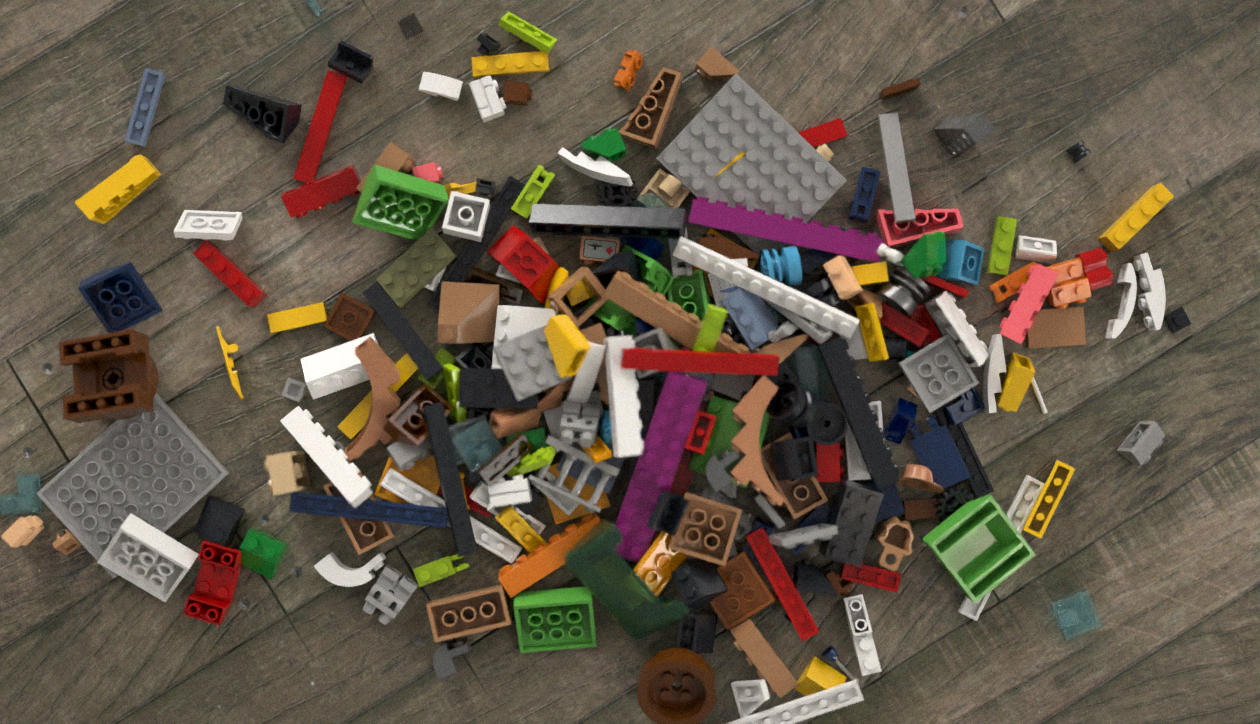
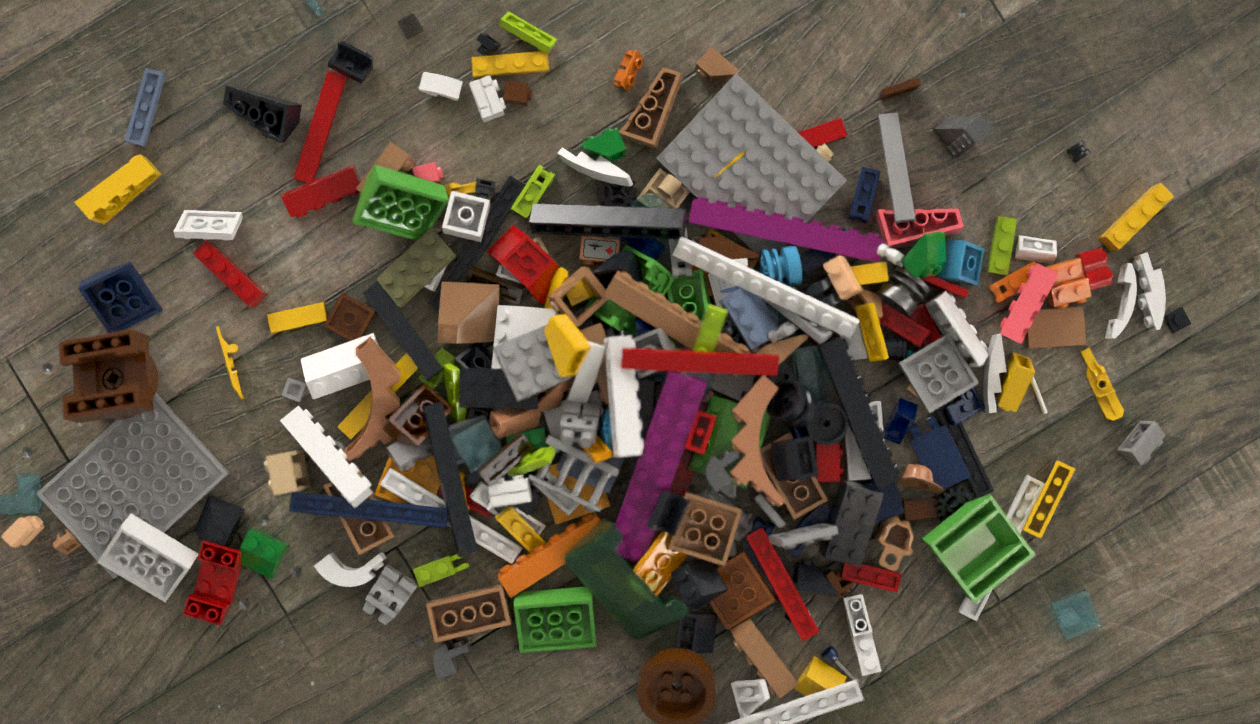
(1106, 395): none -> yellow piece

